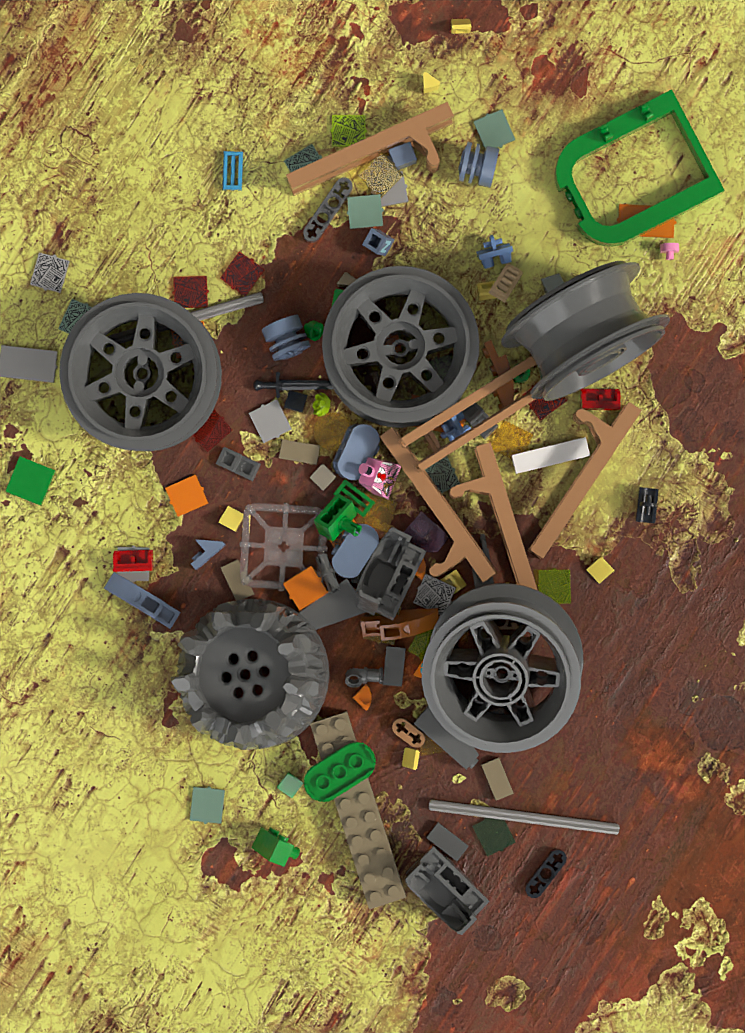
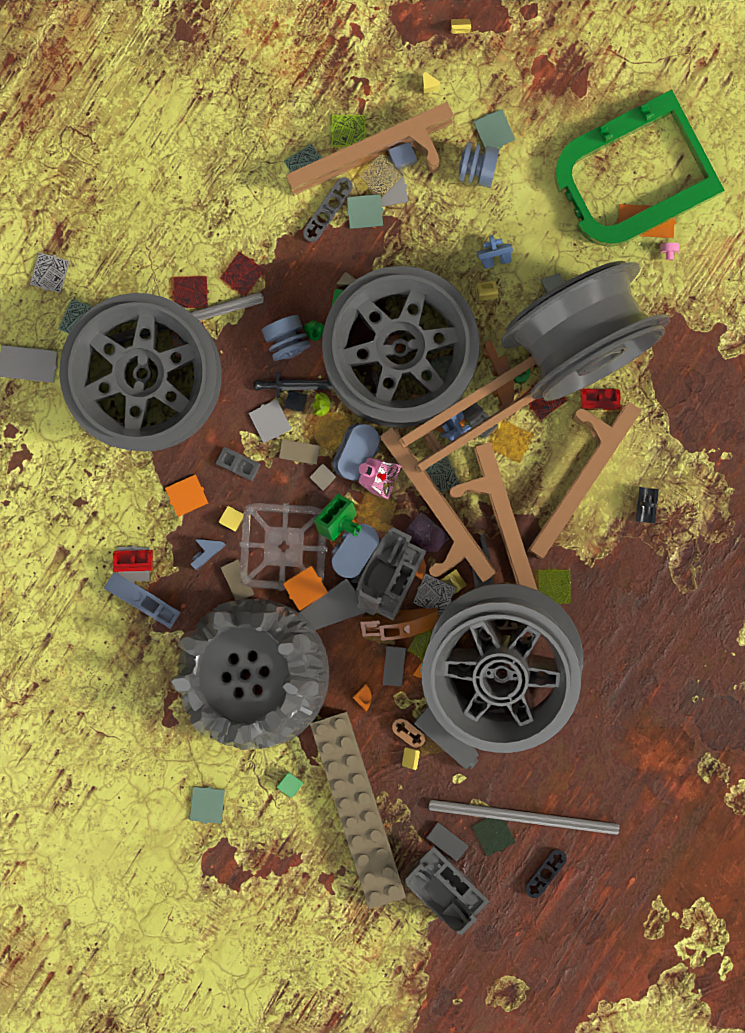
(30, 481): green tile -> none
(212, 431): clear red piece -> none
(232, 187): dark azure tile -> none
(274, 846): green brick -> none
(328, 573): dark grey pin -> none
(339, 772): green tile -> none
(365, 675): dark grey connector -> none
(366, 508): green tile -> none
(378, 242): sand blue brick -> none
(497, 779): dark tan tile -> none
(506, 281): tan slope -> none
(550, 455): white tile -> none
(600, 570): light yellow slope -> none

